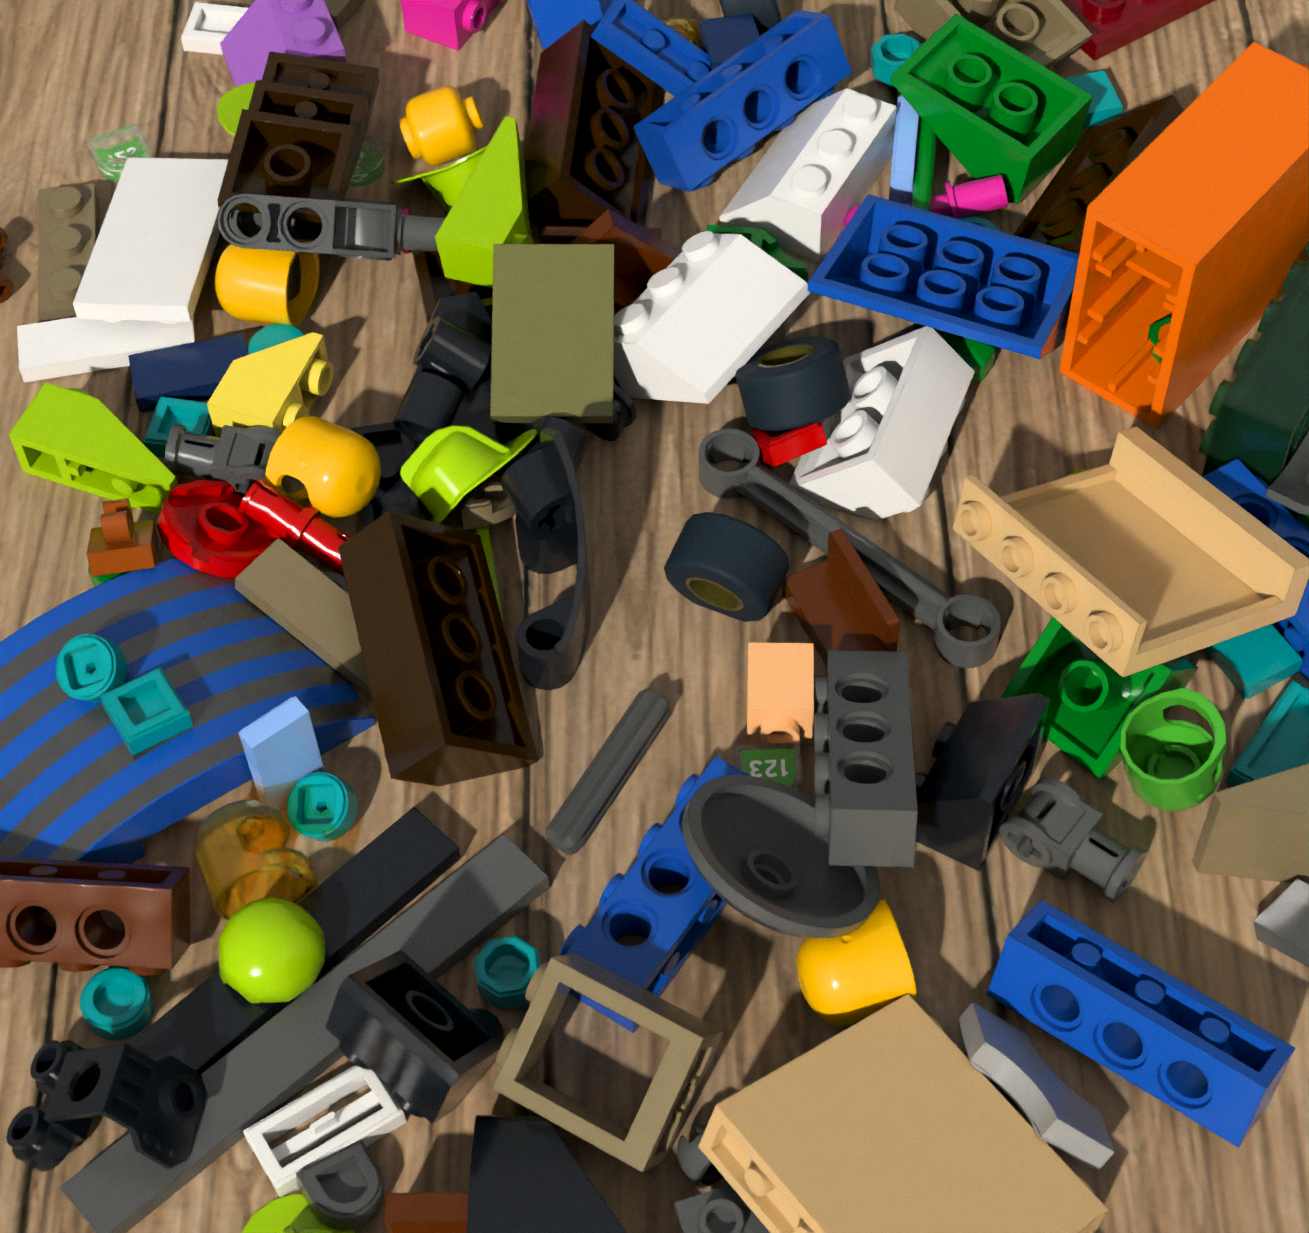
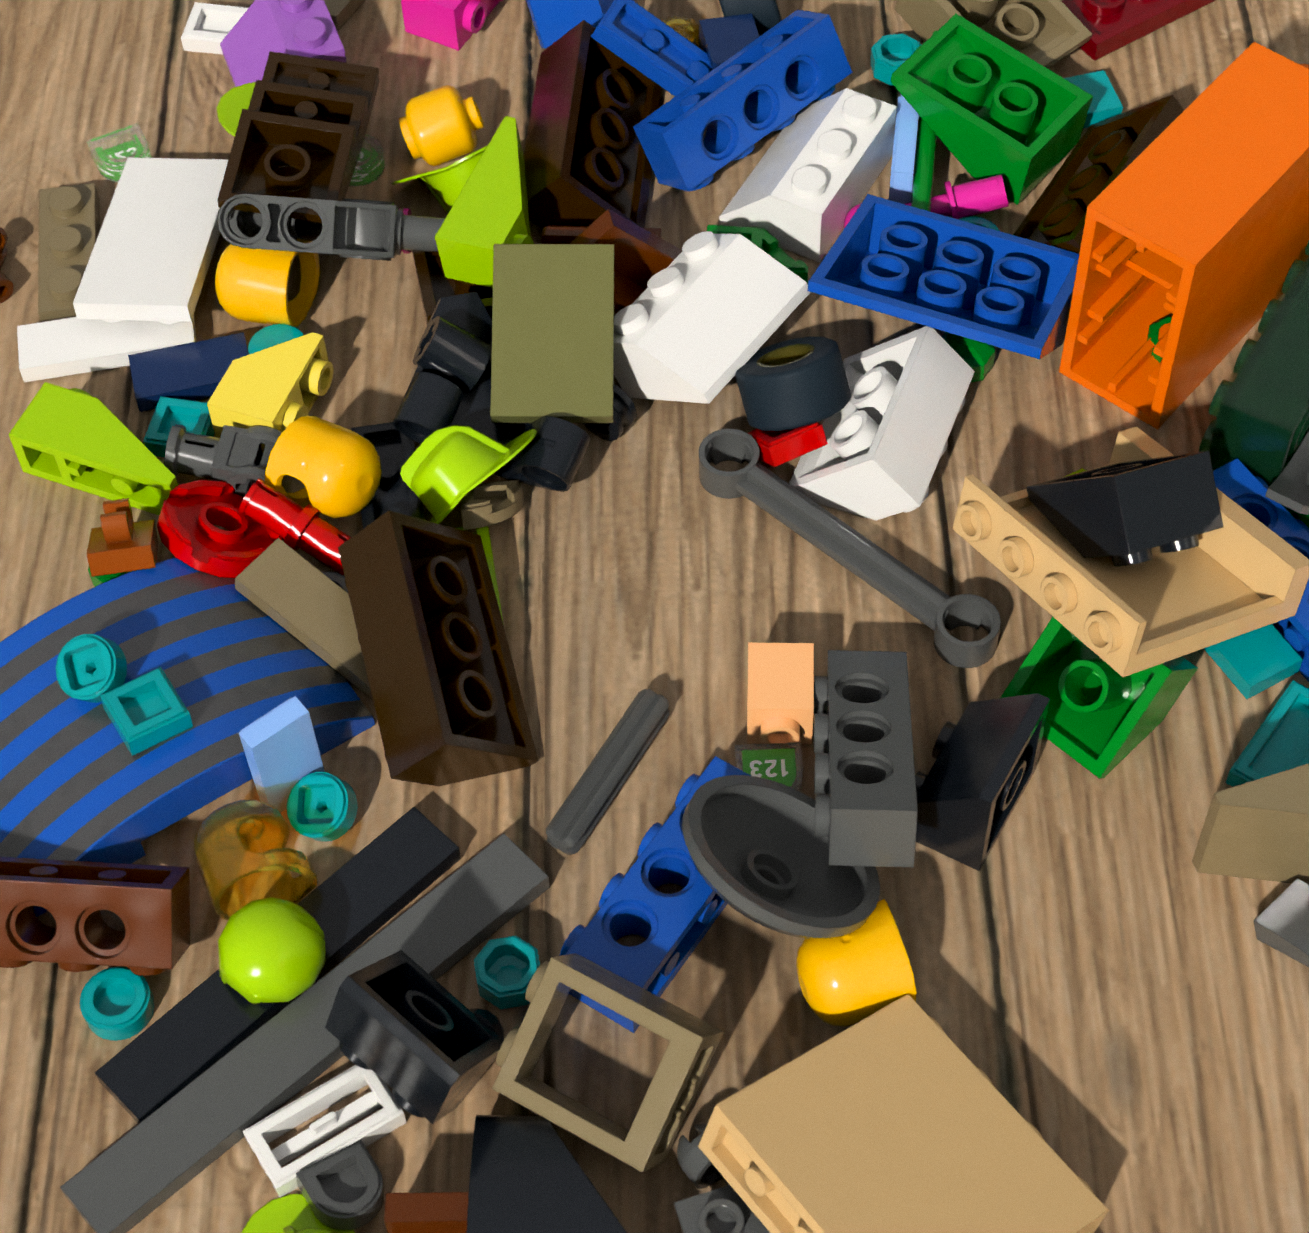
(148, 1097): black piece -> none
(550, 540): black panel -> none
(727, 566): black wheel -> none
(842, 603): reddish brown panel -> none
(1049, 1104): light grey tile -> none
(1070, 838): dark grey connector -> none
(1133, 507): none -> black slope
(1140, 1022): blue brick -> none
(1181, 752): bright green helmet -> none

